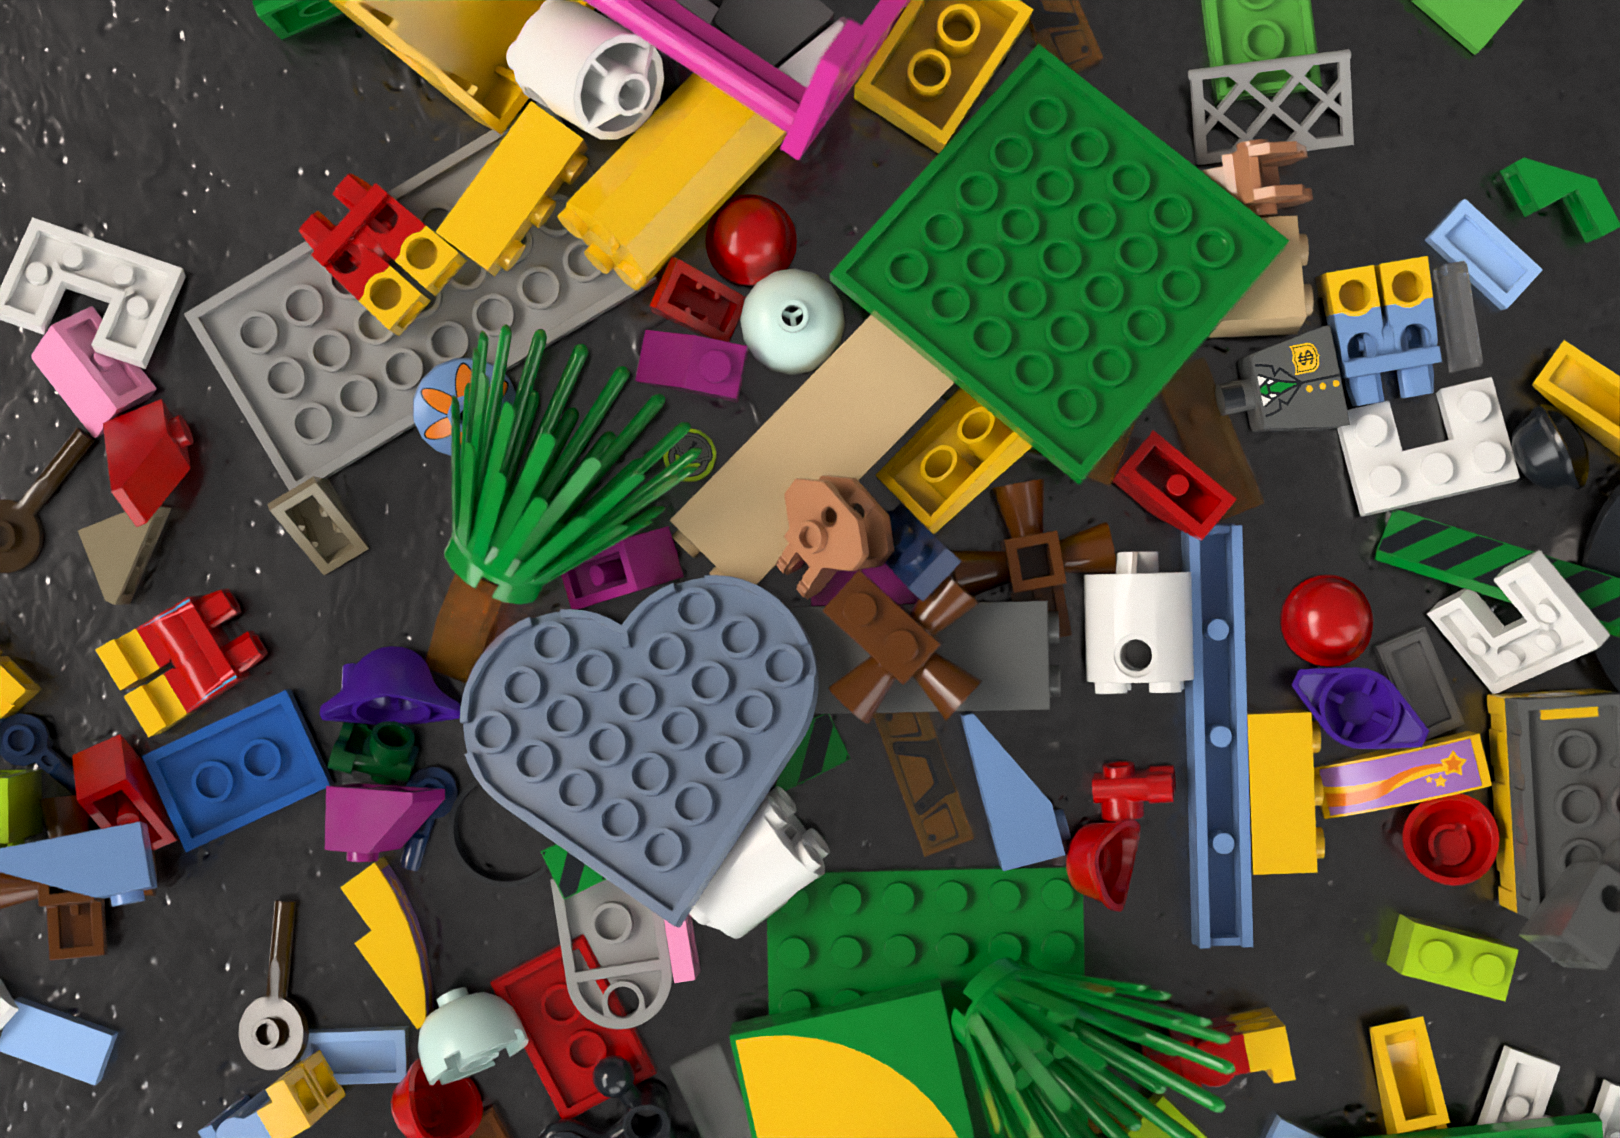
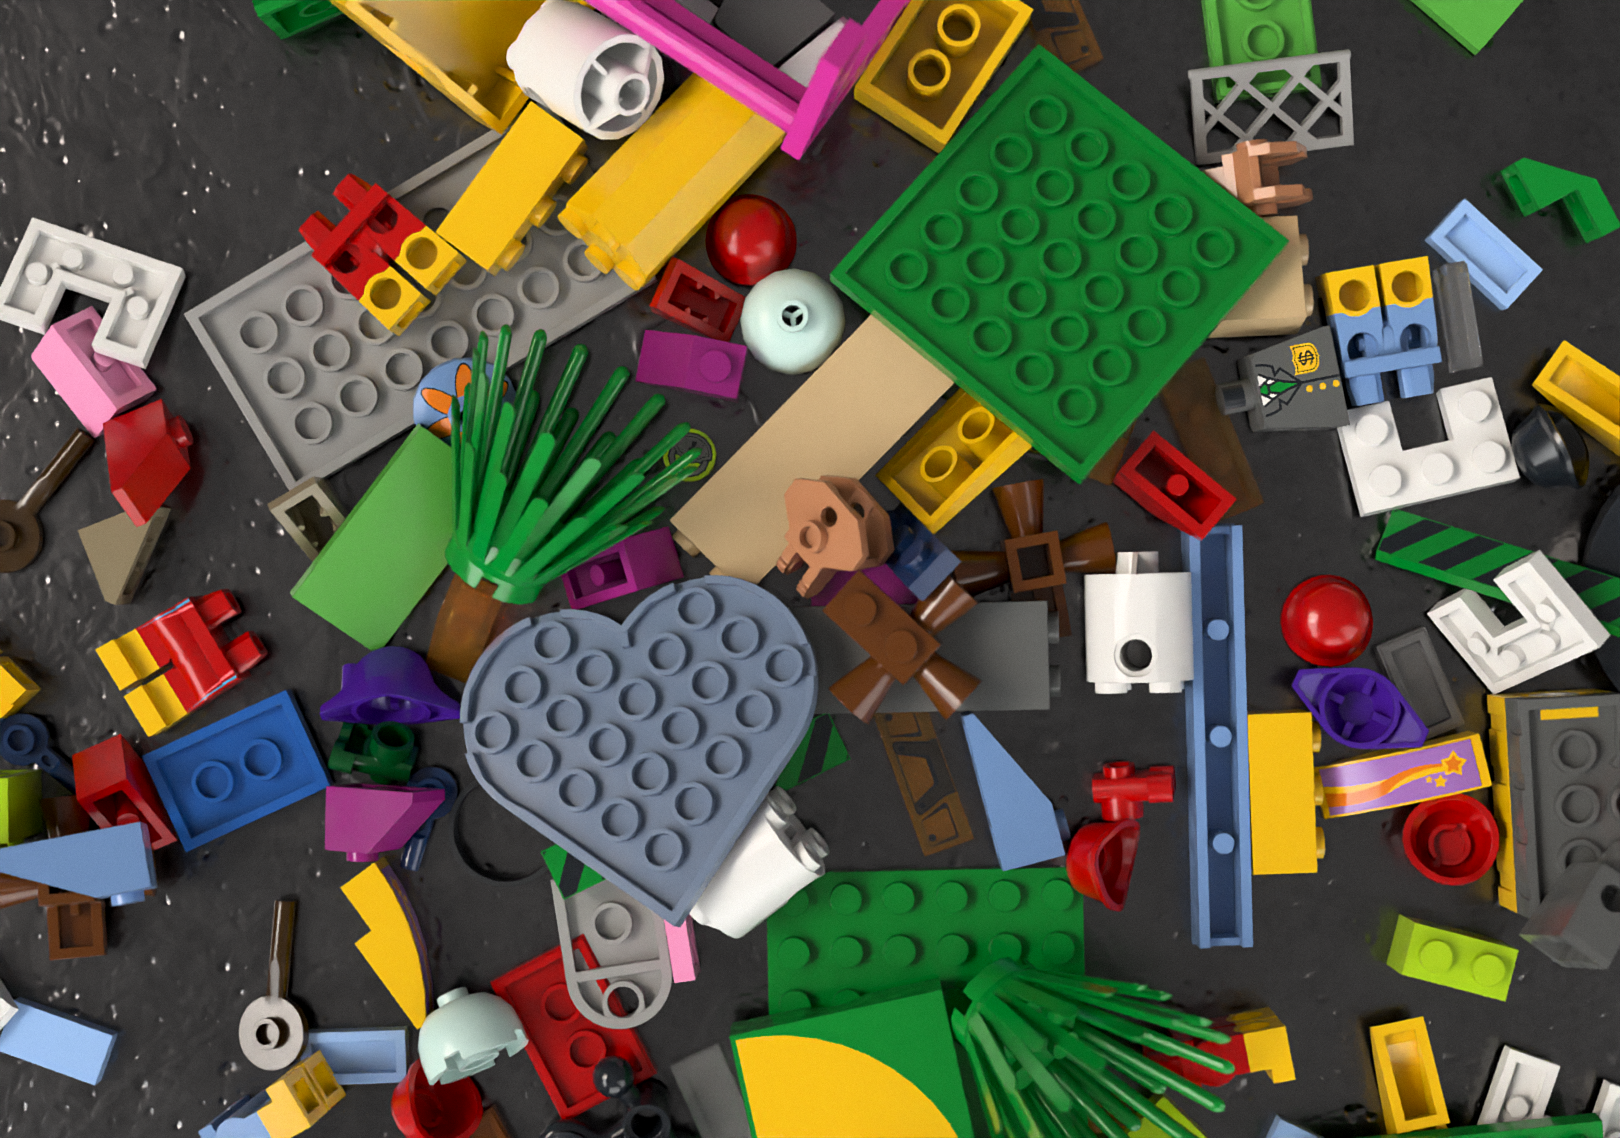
(386, 545): none -> bright green tile

